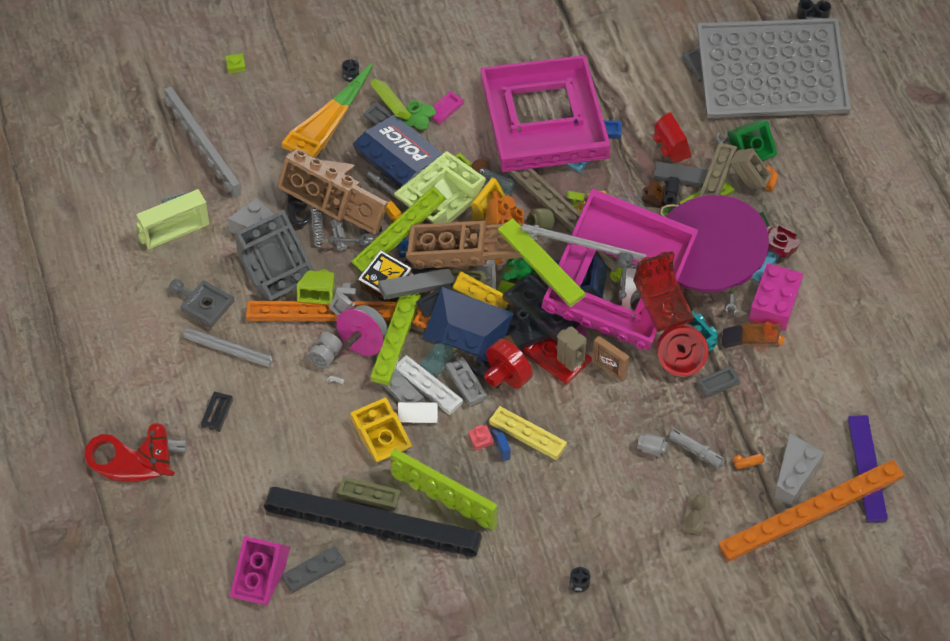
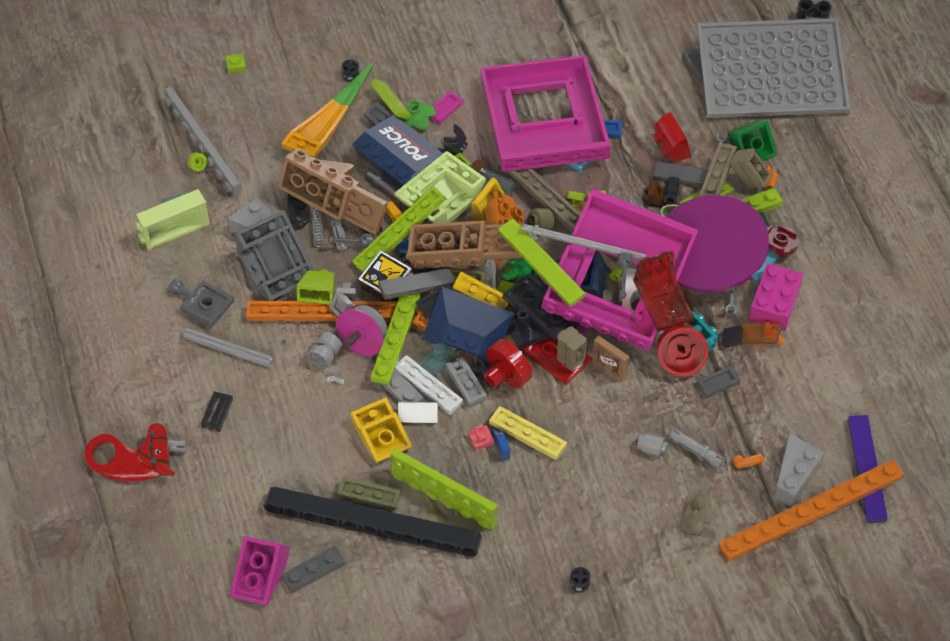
(197, 161): none -> lime tile
(455, 144): none -> black piece
(764, 200): none -> lime plate

